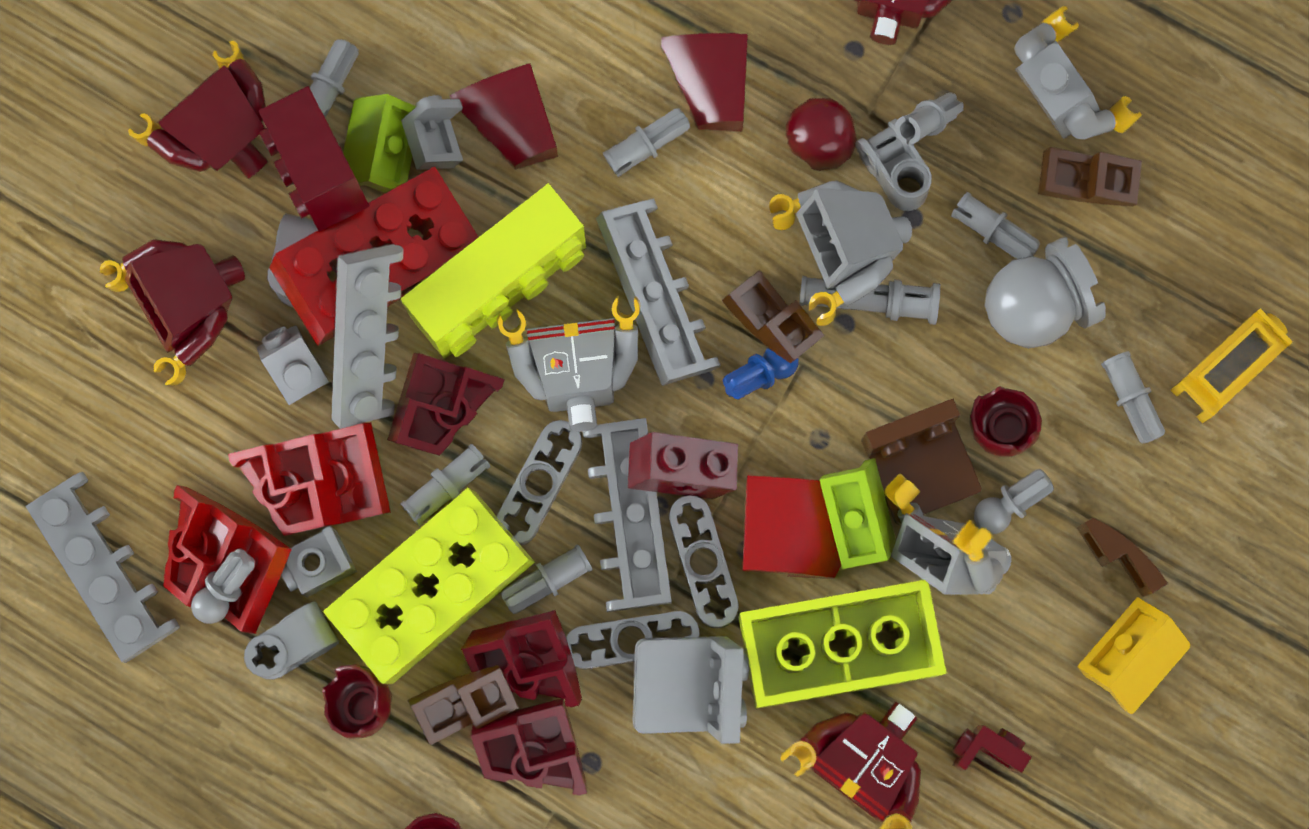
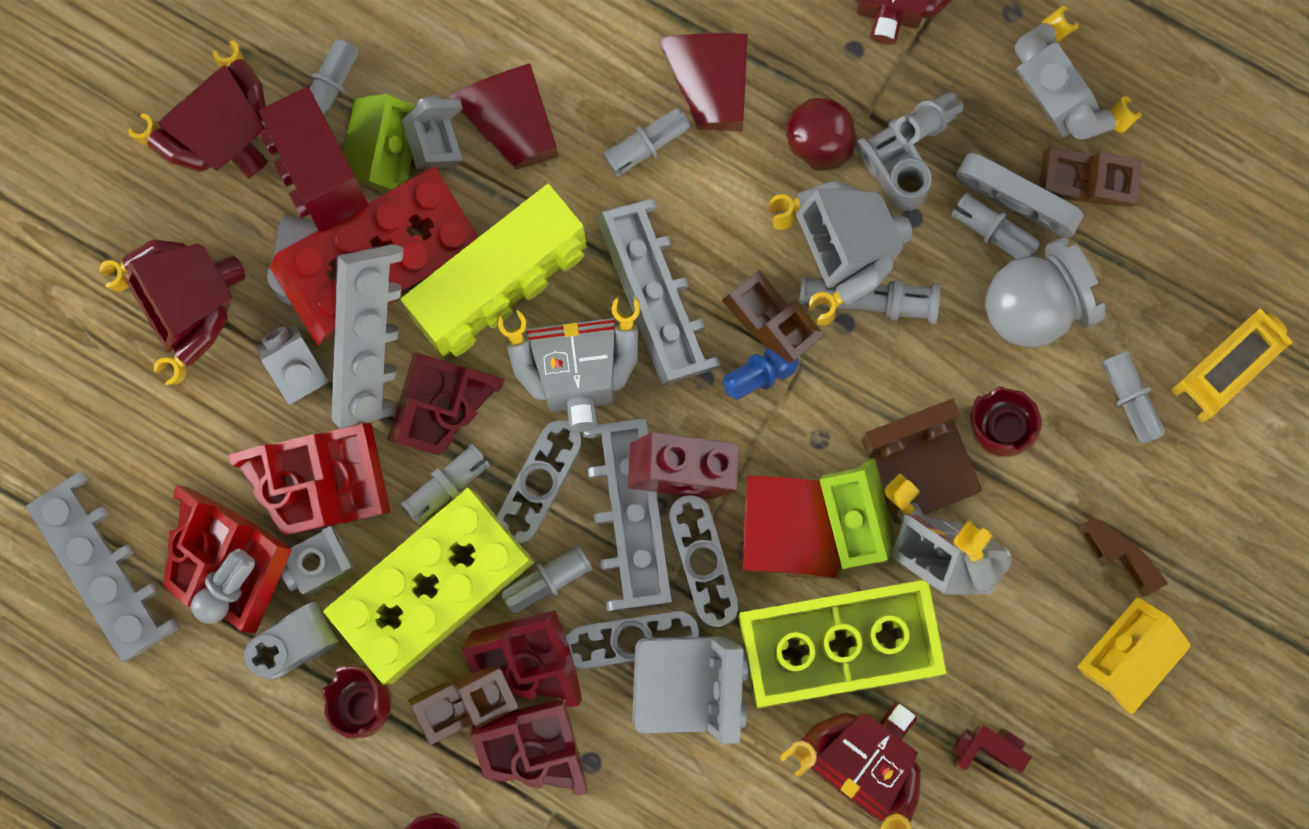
(996, 513): light grey axle -> none
(1019, 195): none -> light grey beam

